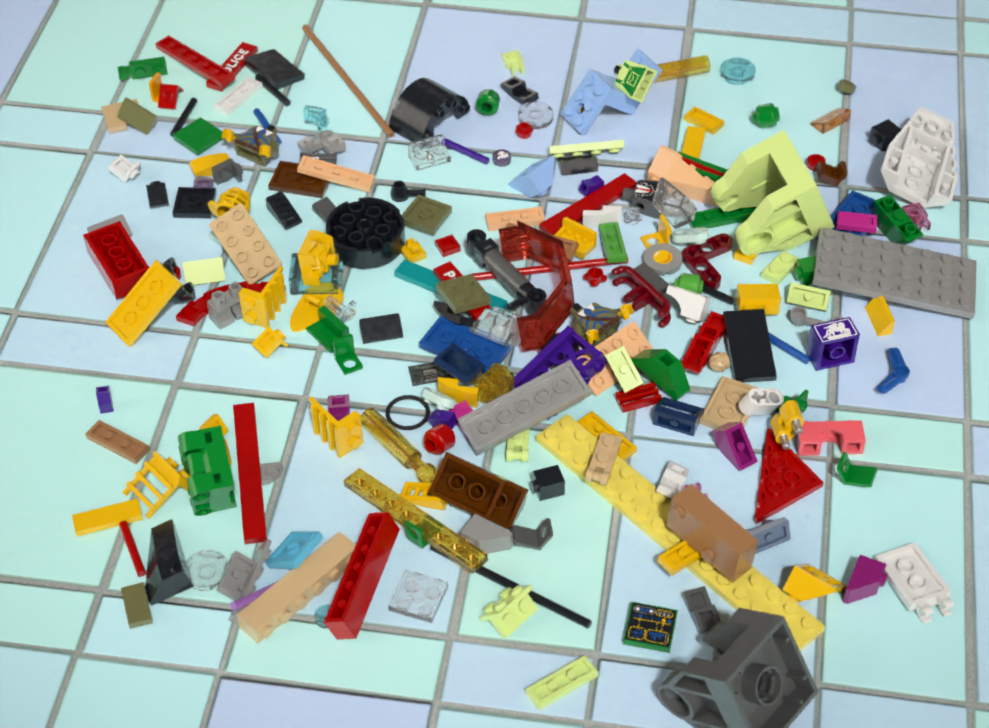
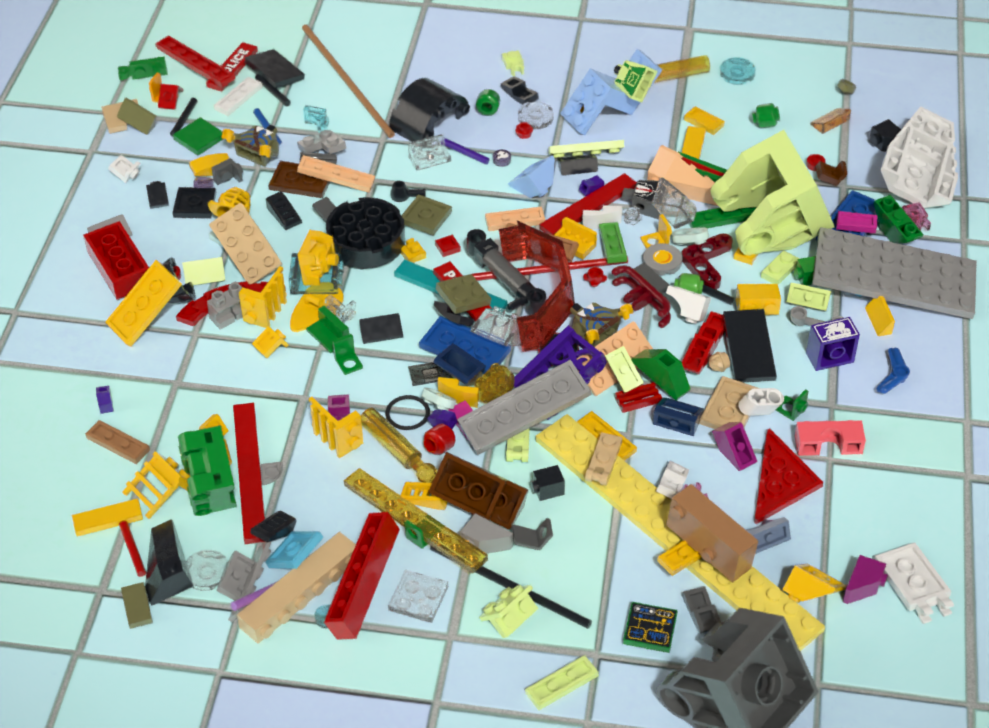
(274, 527): none -> black slope
(784, 423): yellow piece -> none
(789, 349): blue bar -> none
(855, 474): green bracket -> none

